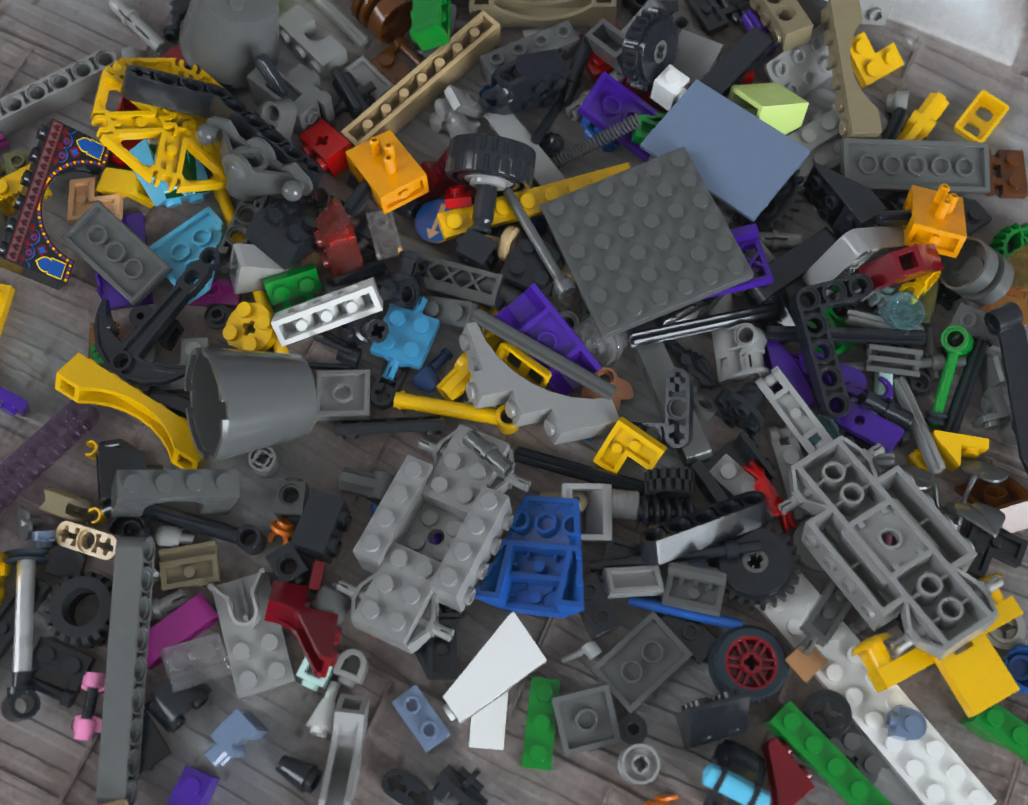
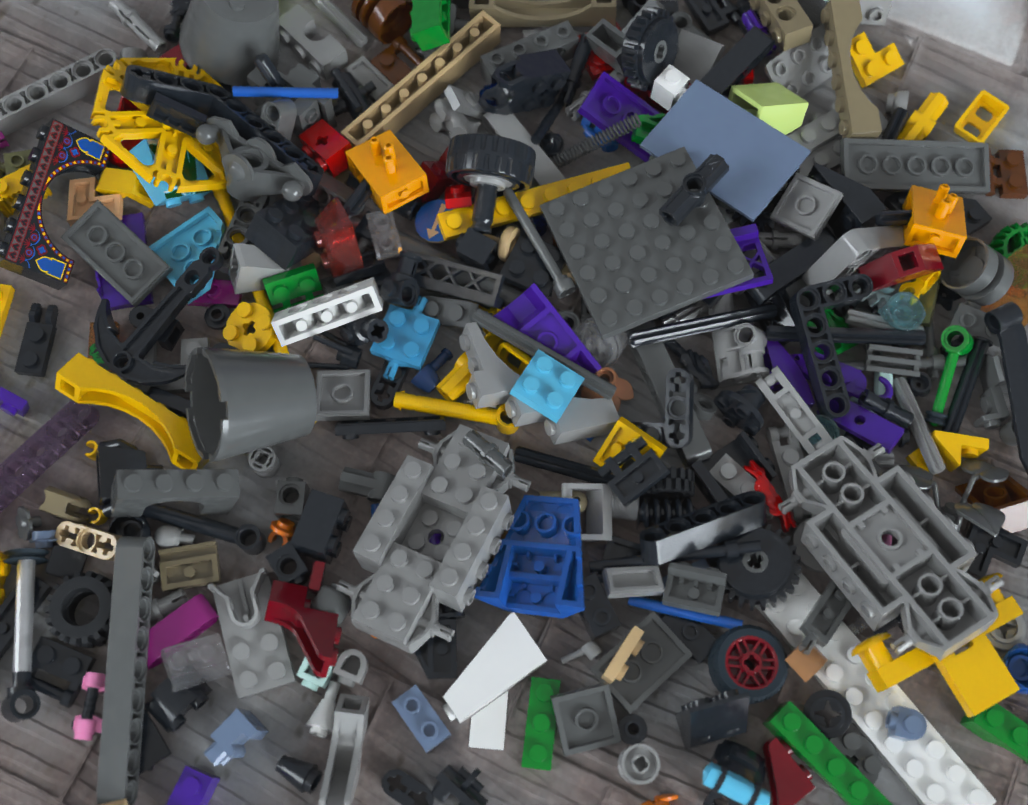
(37, 342): none -> black hinge
(175, 115): none -> black plate
(284, 92): none -> blue bar
(547, 386): none -> medium azure plate
(617, 666): none -> tan plate
(637, 477): none -> black plate
(703, 180): none -> black piece
(806, 206): none -> light grey tile

